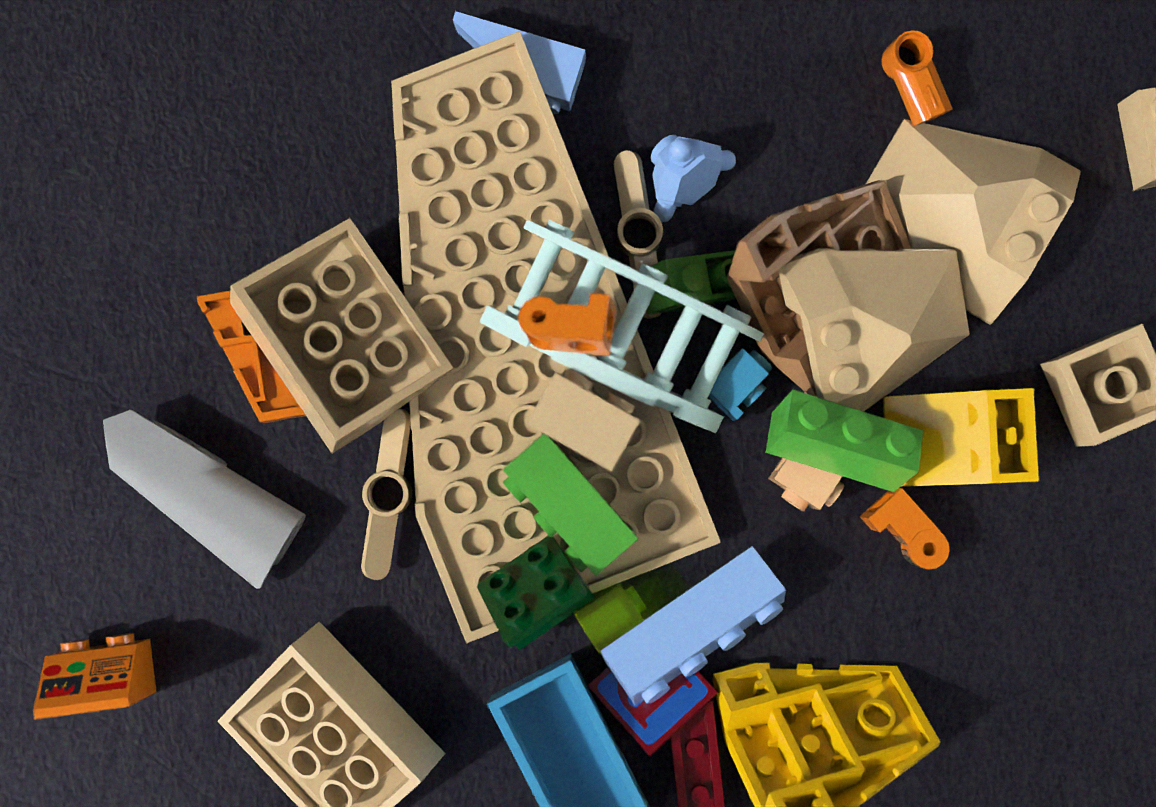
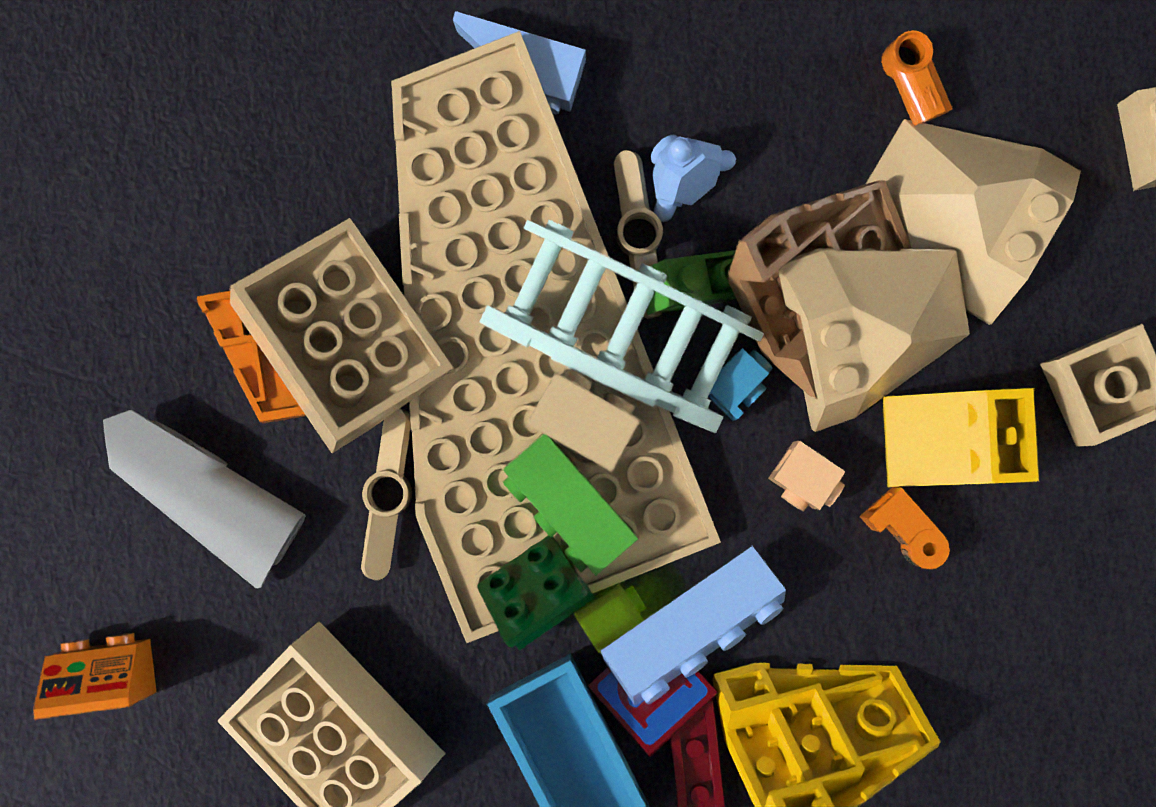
(570, 326): orange leg -> none
(844, 441): bright green brick -> none

